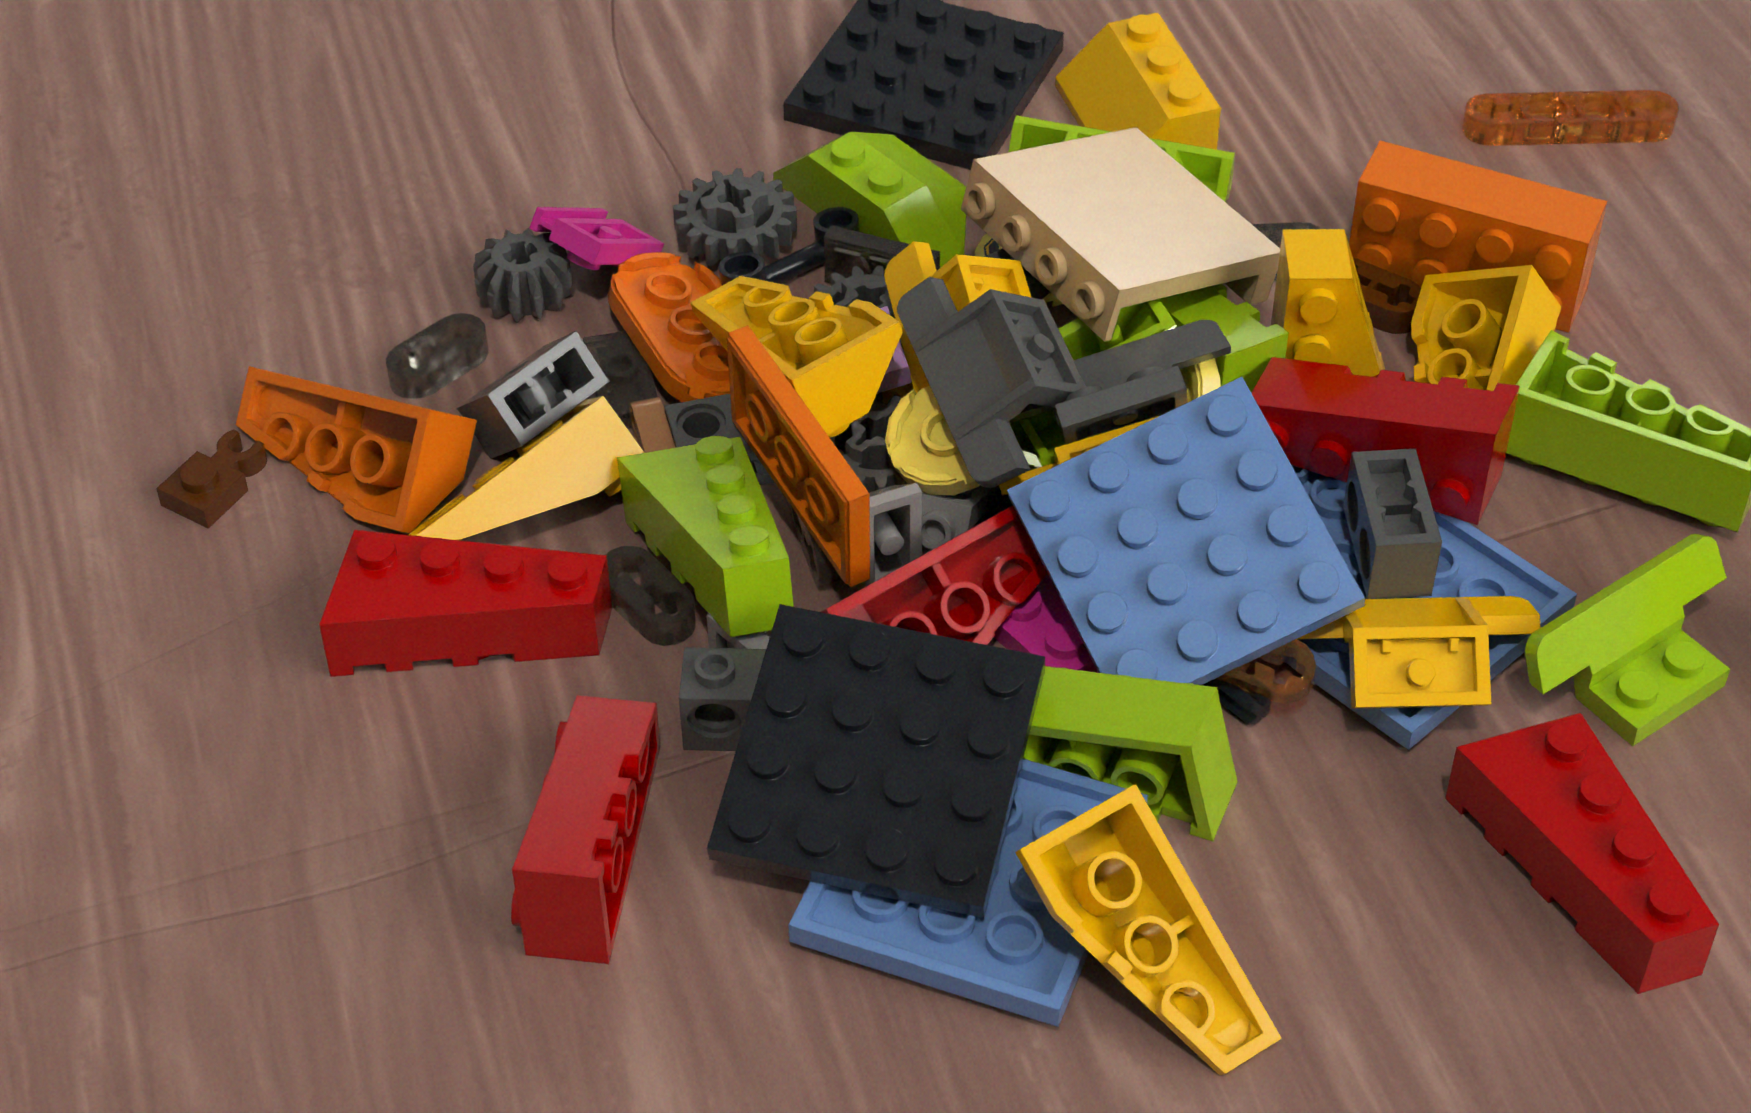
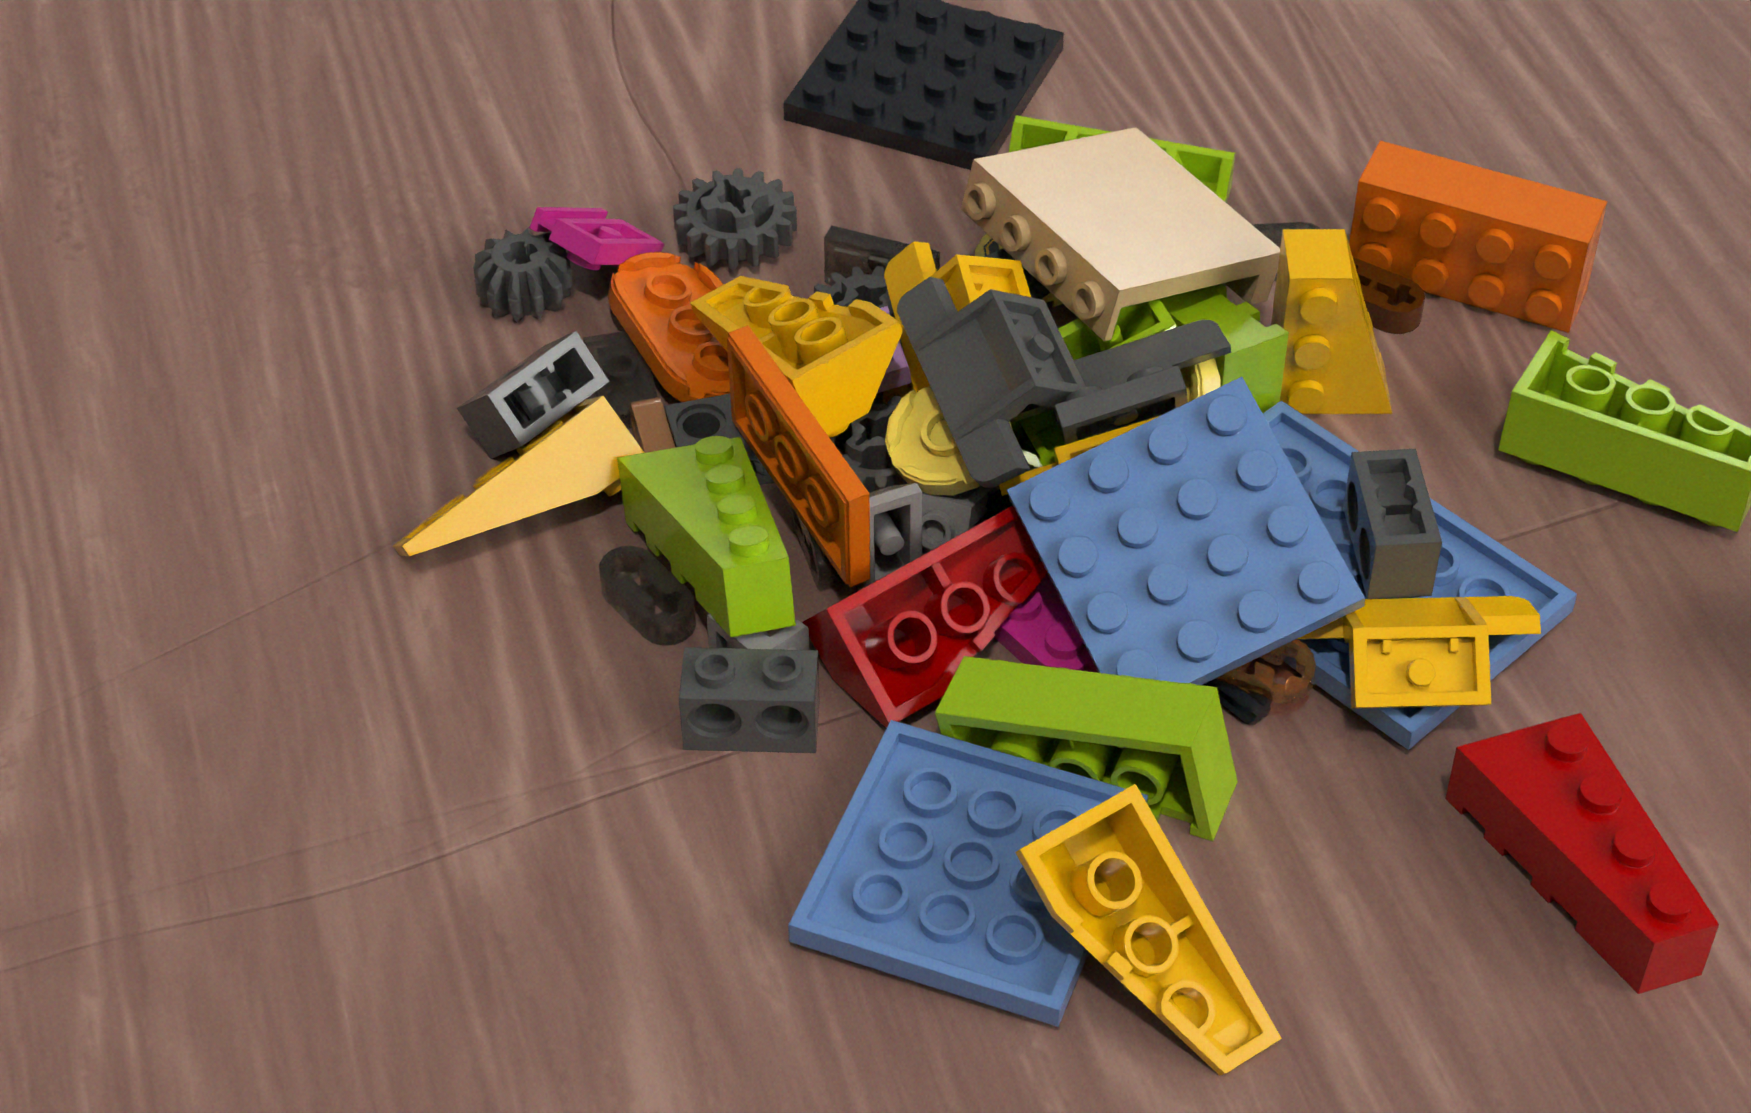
(211, 485): reddish brown plate -> none
(367, 451): orange wedge -> none
(437, 356): clear smoke beam -> none
(461, 602): red wedge -> none
(586, 830): red wedge -> none
(794, 264): black bar -> none
(879, 760): black plate -> none
(887, 185): lime wedge -> none
(1141, 80): yellow slope -> none
(1328, 413): red wedge -> none
(1481, 325): yellow wedge -> none
(1629, 645): lime plate -> none
(1631, 116): clear orange beam -> none

